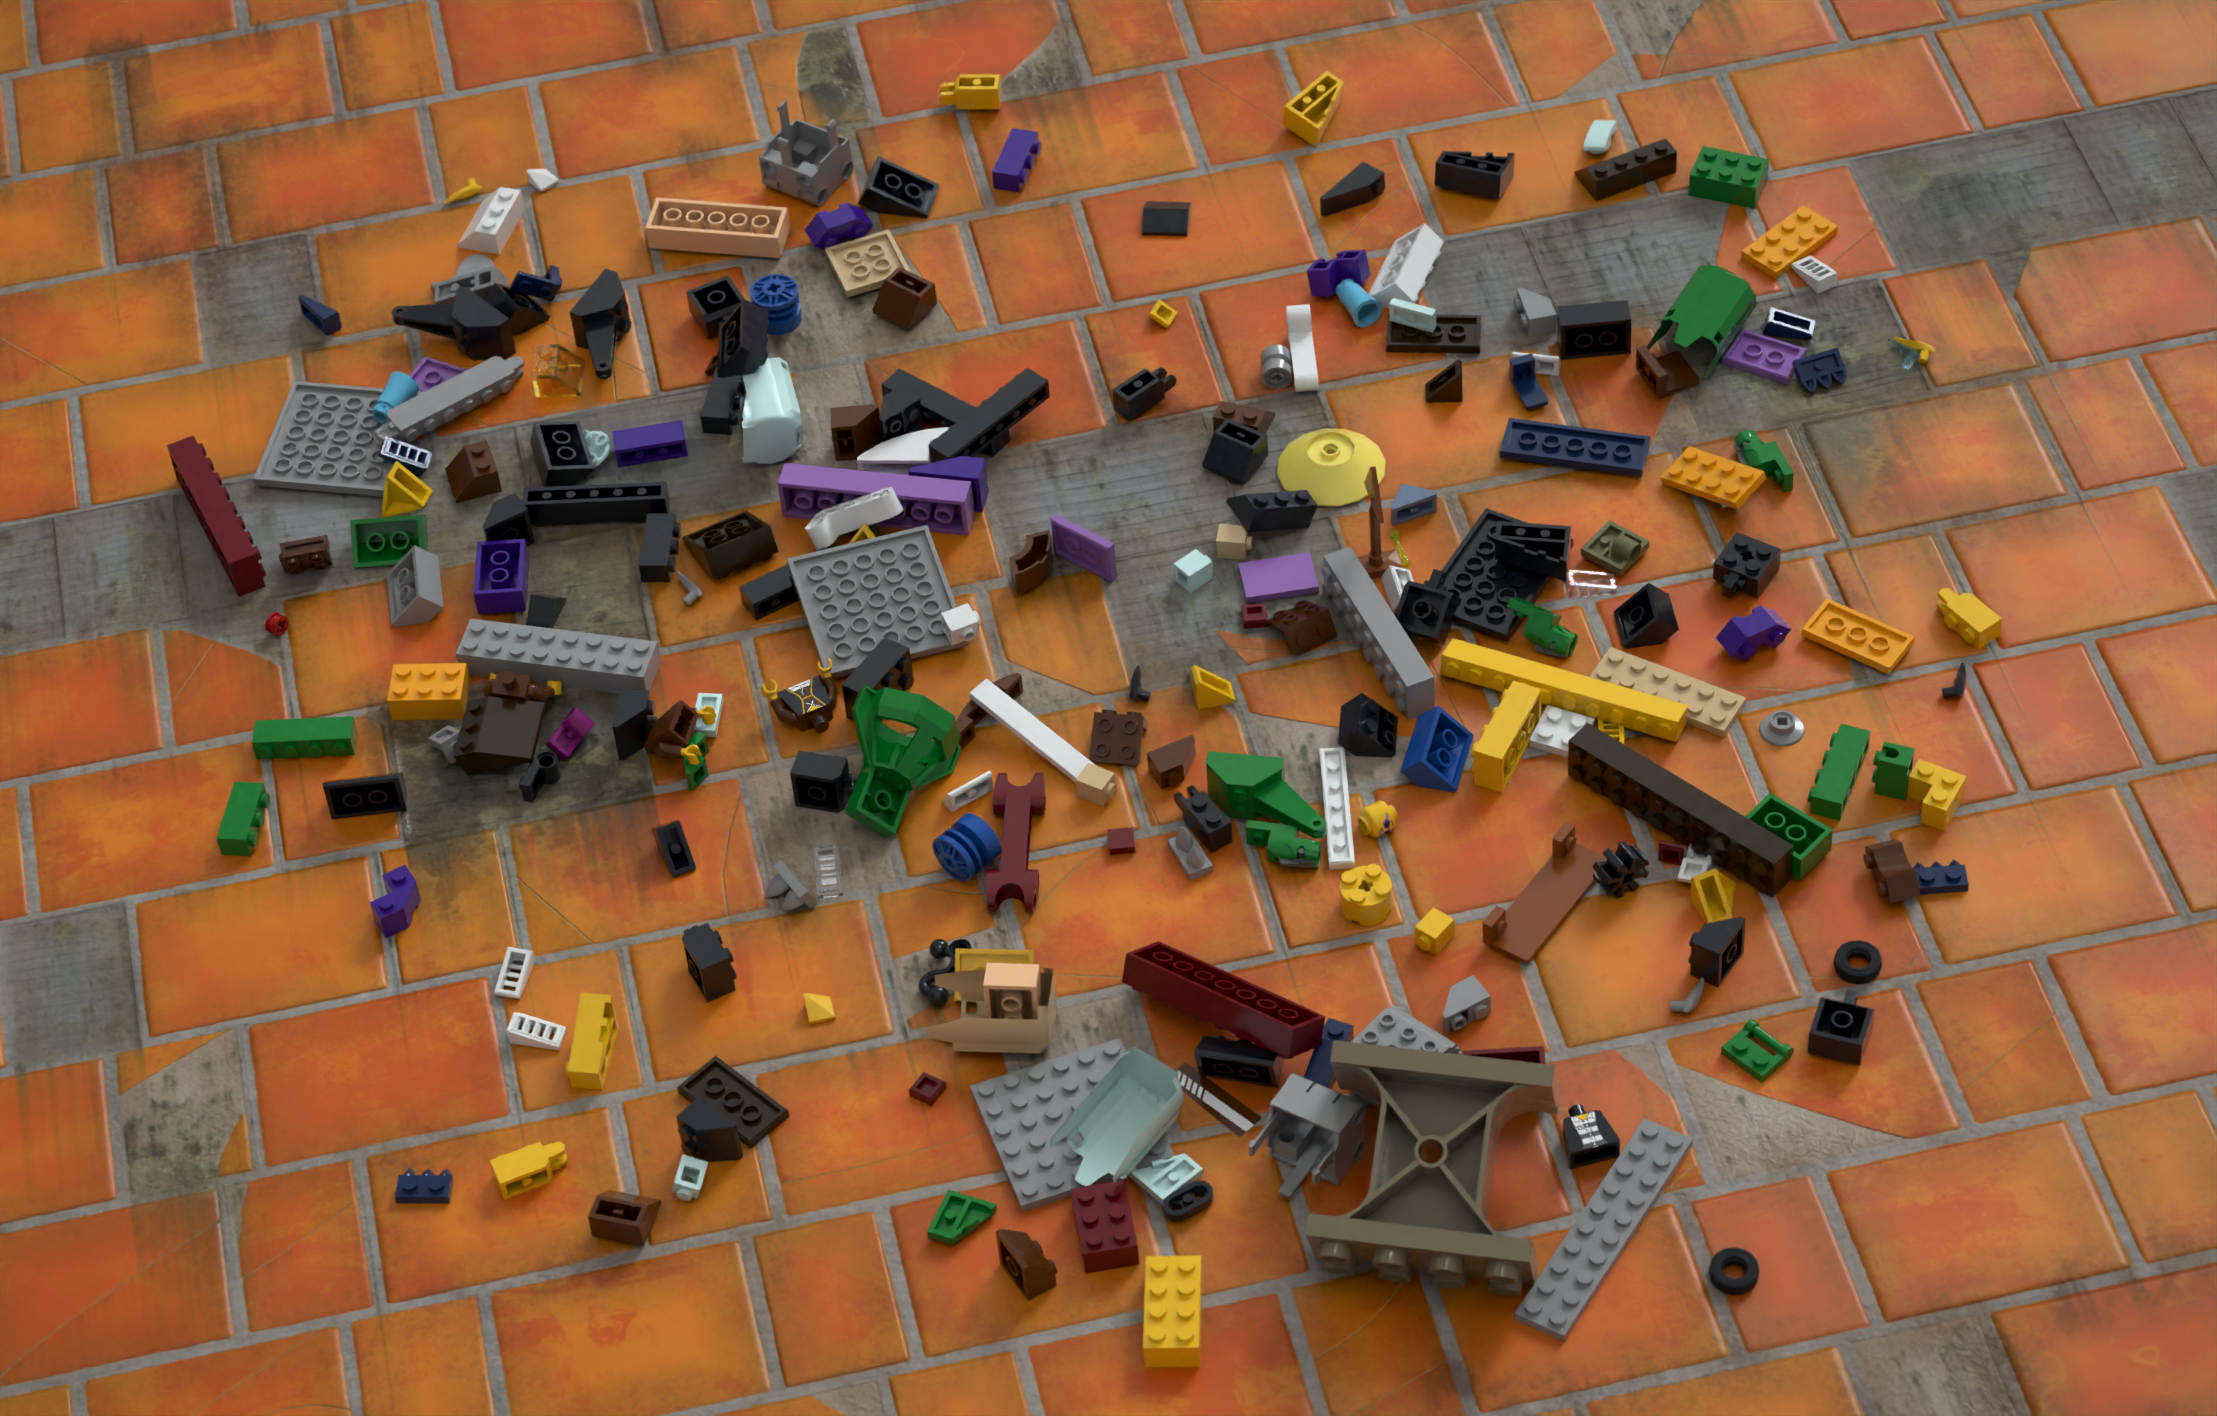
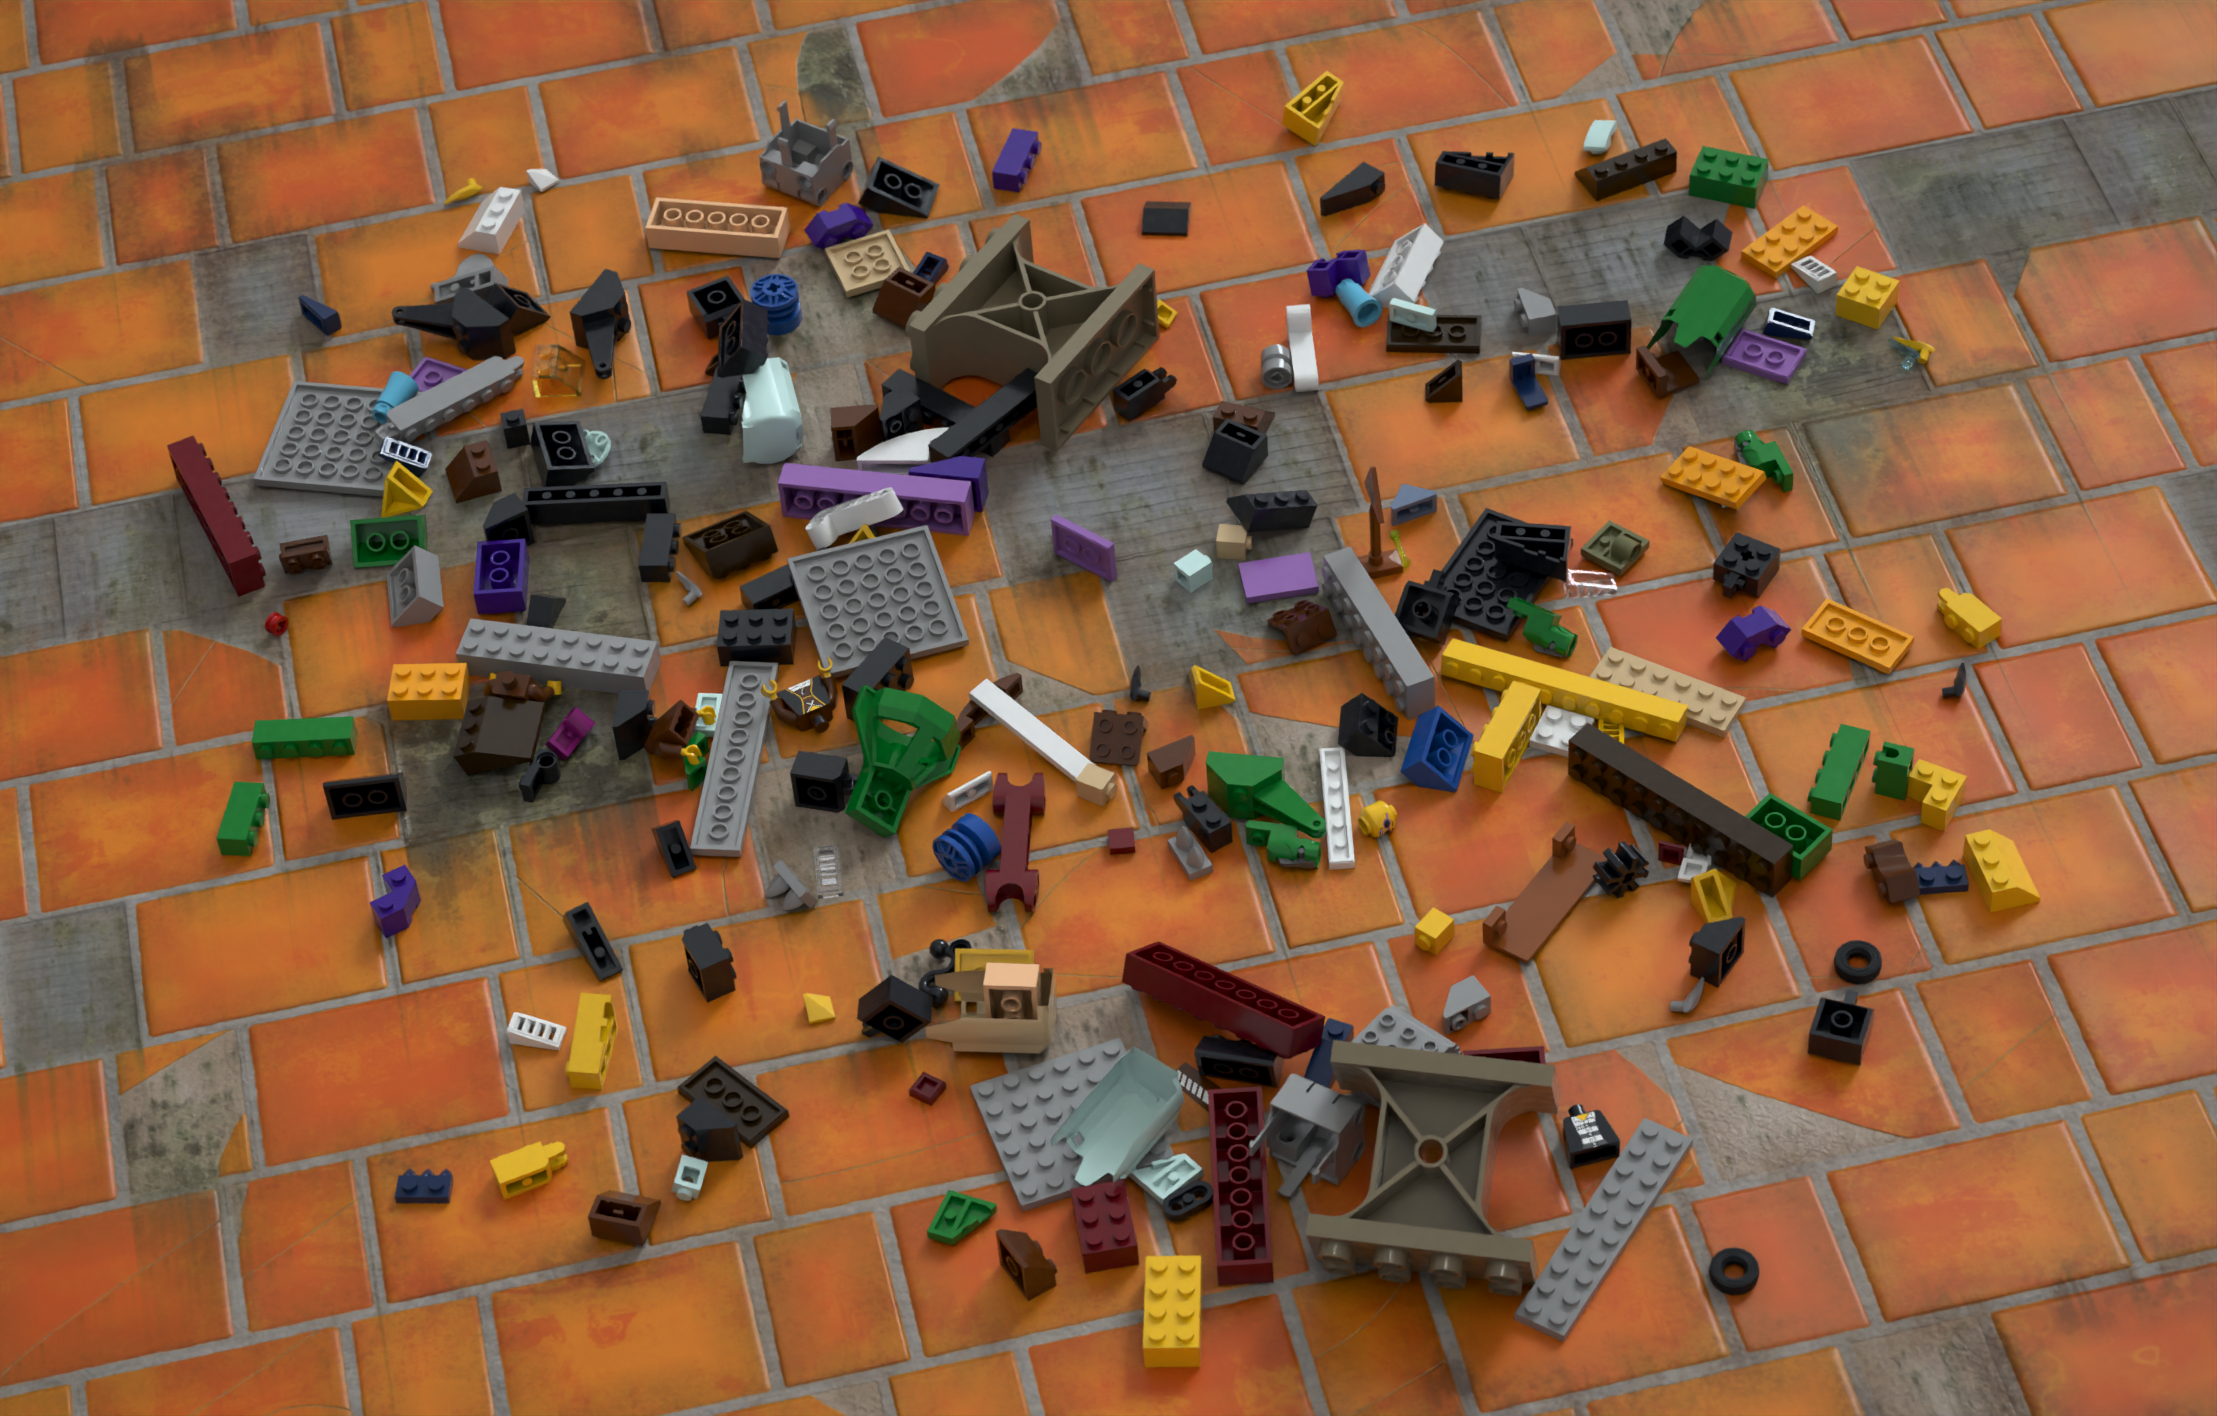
(446, 742): light grey bracket -> none
(515, 428): none -> black slope
(519, 955): white slope -> none
(536, 286): dark blue bracket -> none
(591, 941): none -> black slope
(650, 443): dark purple brick -> none
(734, 760): none -> light grey plate
(757, 636): none -> black brick
(894, 1010): none -> black hinge
(929, 259): none -> dark blue slope
(960, 624): white brick -> none
(972, 92): yellow hinge -> none
(1020, 316): none -> dark tan piece
(1032, 563): reddish brown brick -> none
(1240, 1187): none -> dark red brick
(1254, 616): dark red tile -> none
(1330, 466): light yellow dish -> none
(1366, 894): yellow brick -> none
(1394, 582): white slope -> none
(1575, 447): dark blue plate -> none
(1646, 618): black slope -> none
(1688, 240): none -> black brick
(1753, 1057): green plate -> none
(1781, 728): light grey piece -> none
(1820, 368): dark blue plate -> none
(1867, 297): none -> yellow brick
(1998, 871): none -> yellow slope

